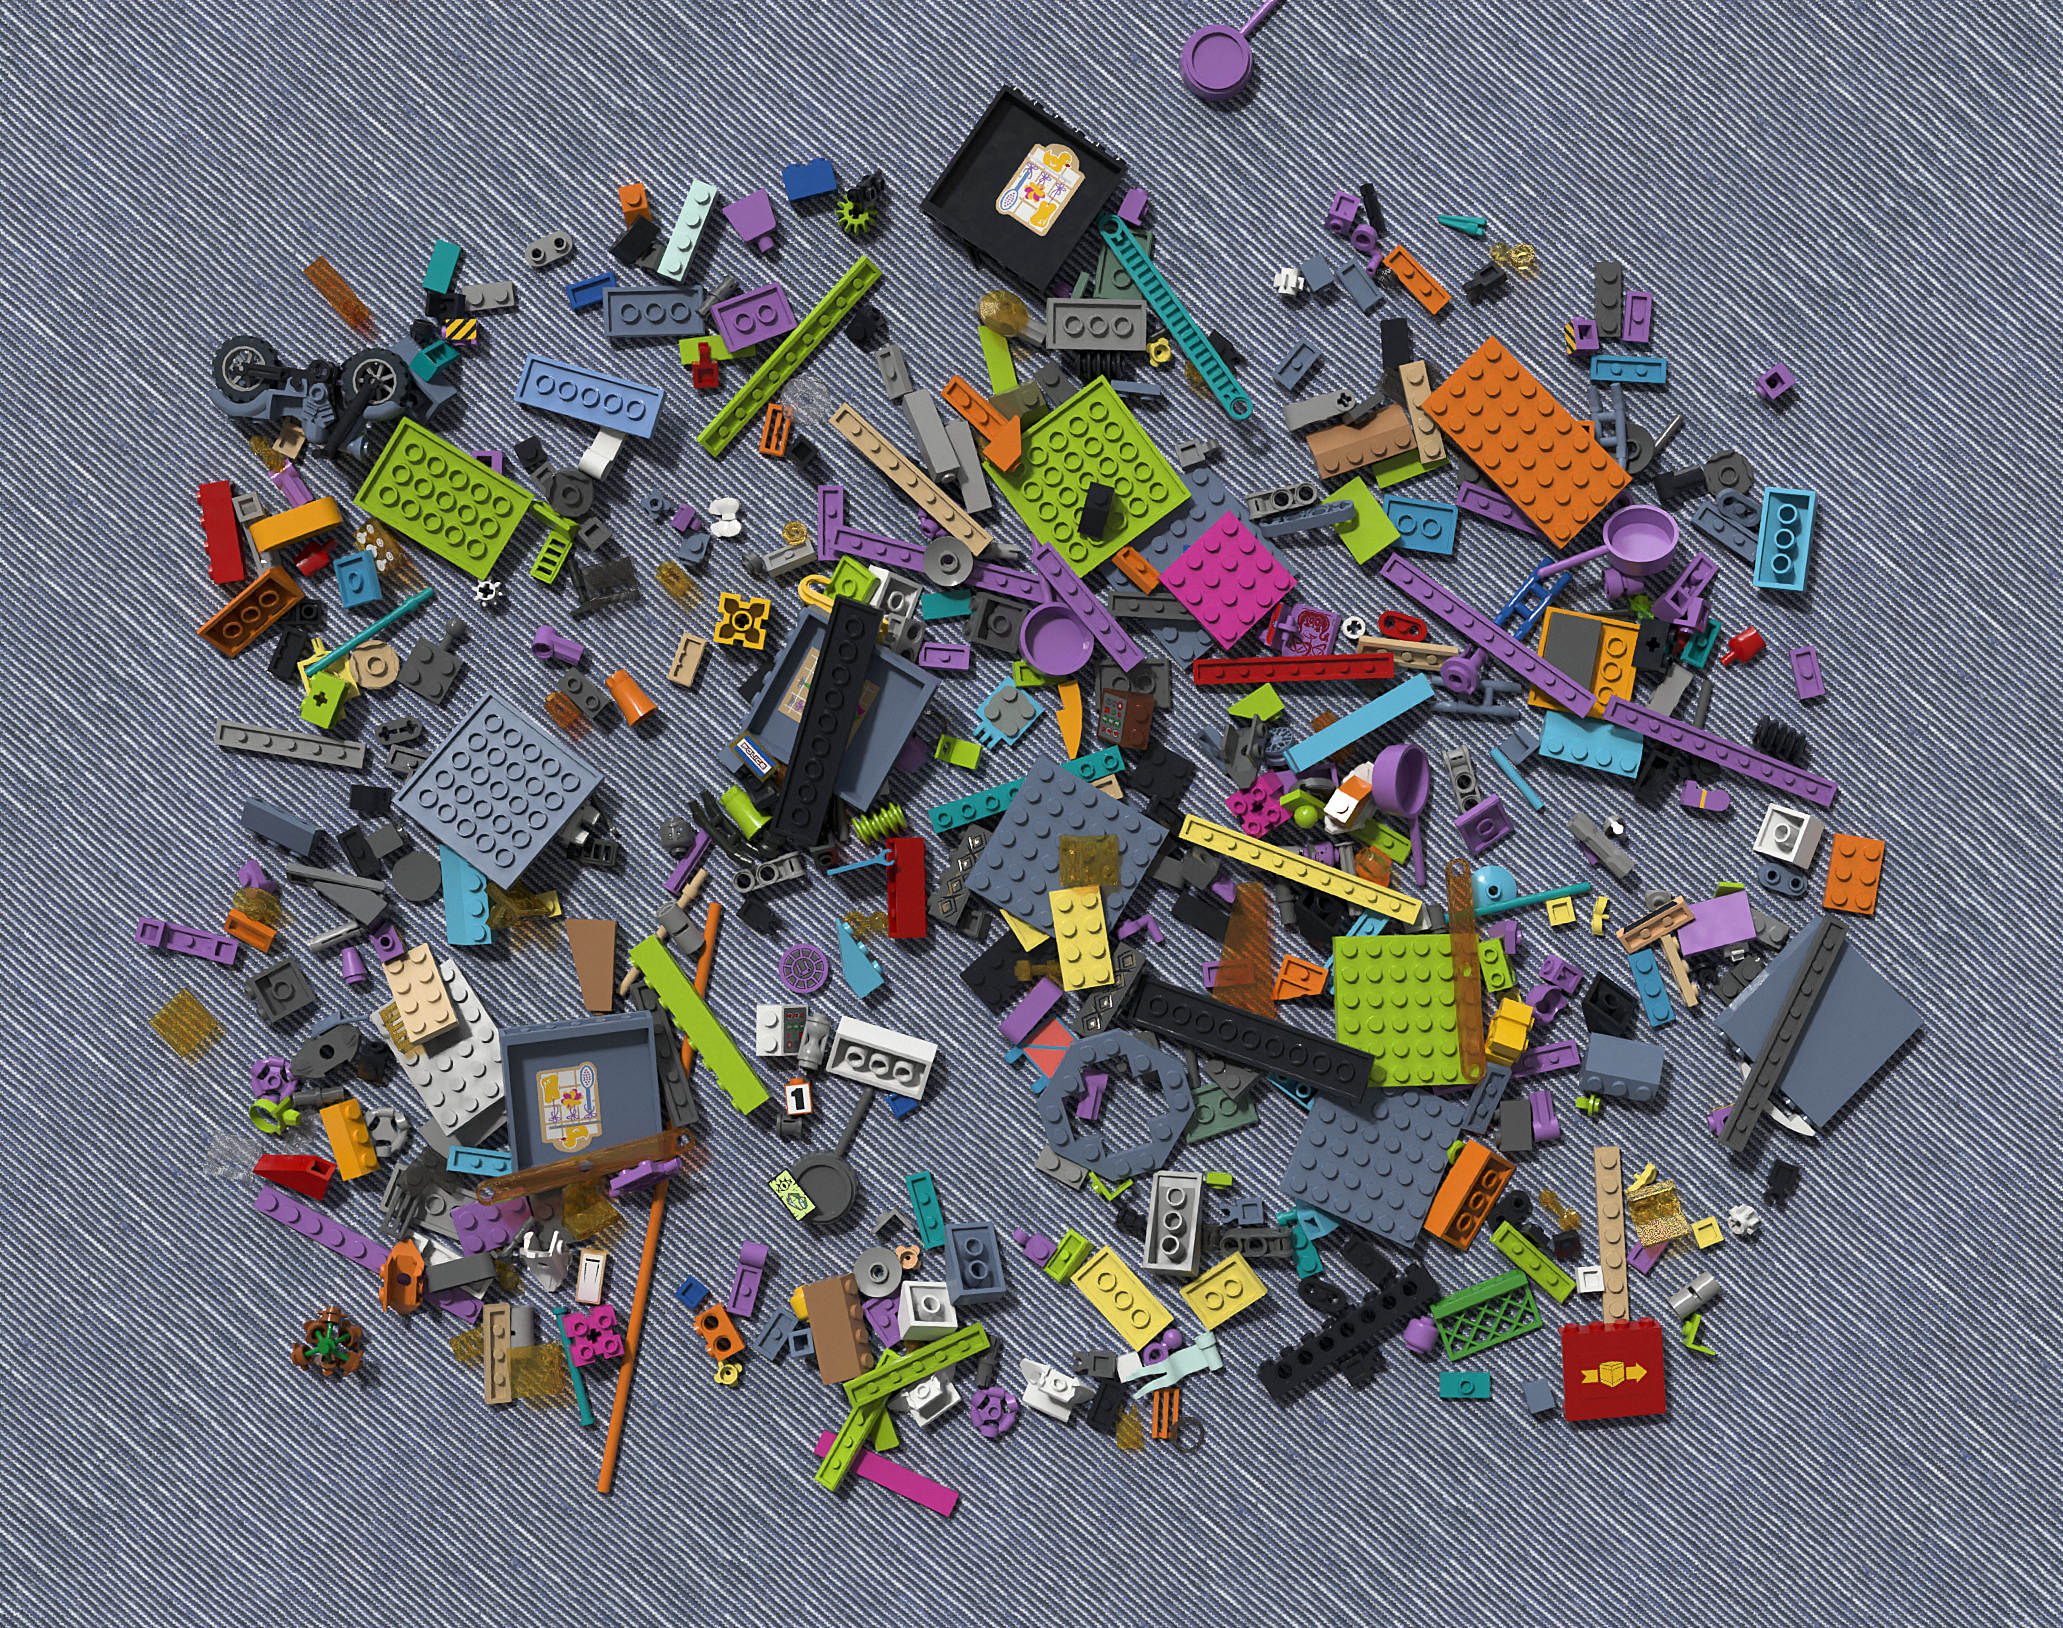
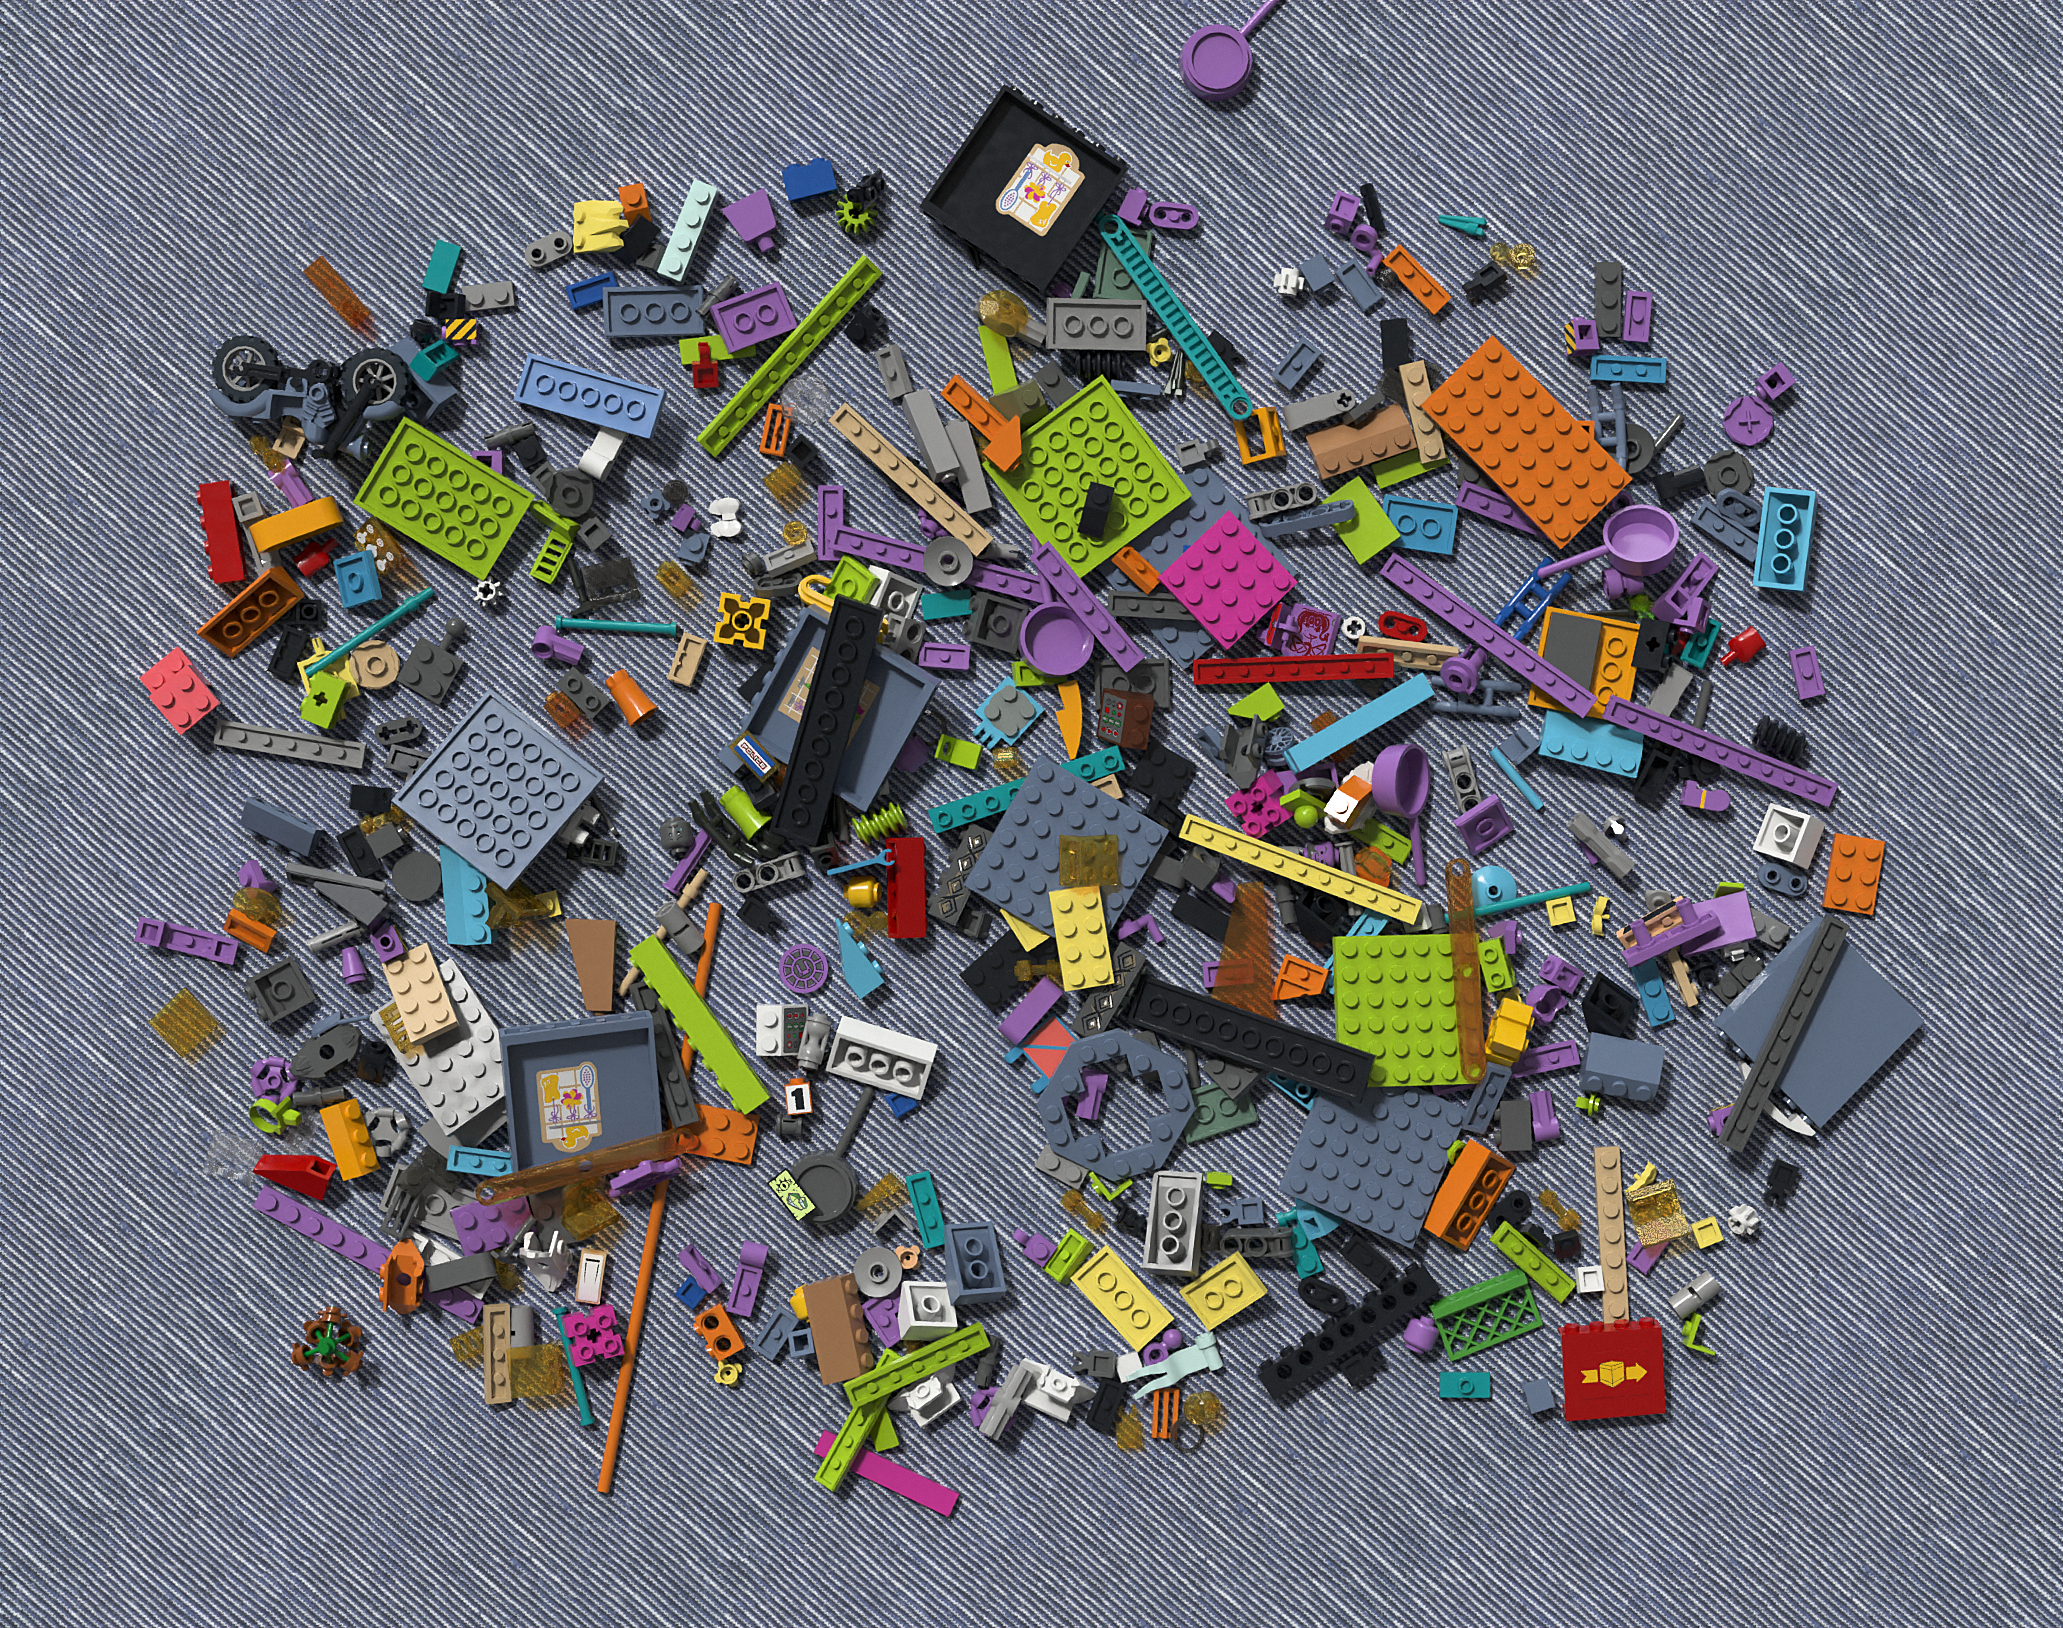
(180, 691): none -> coral bracket
(369, 824): none -> clear yellow bar
(509, 435): none -> dark grey pin
(598, 226): none -> light yellow plate
(616, 625): none -> teal bar
(675, 492): none -> clear smoke plate
(705, 1275): none -> medium lavender plate
(723, 1134): none -> orange plate
(780, 585): none -> dark grey plate
(783, 480): none -> clear yellow brick
(862, 891): none -> yellow head
(885, 1187): none -> clear yellow slope
(1005, 757): none -> clear yellow slope
(1005, 1402): none -> light grey piece
(1072, 1200): none -> clear yellow bar
(1173, 216): none -> medium lavender plate
(1175, 379): none -> pearl dark grey piece
(1202, 1408): none -> clear yellow head
(1270, 432): none -> light orange tile
(1679, 935): none -> medium lavender plate
(1747, 420): none -> medium lavender tile

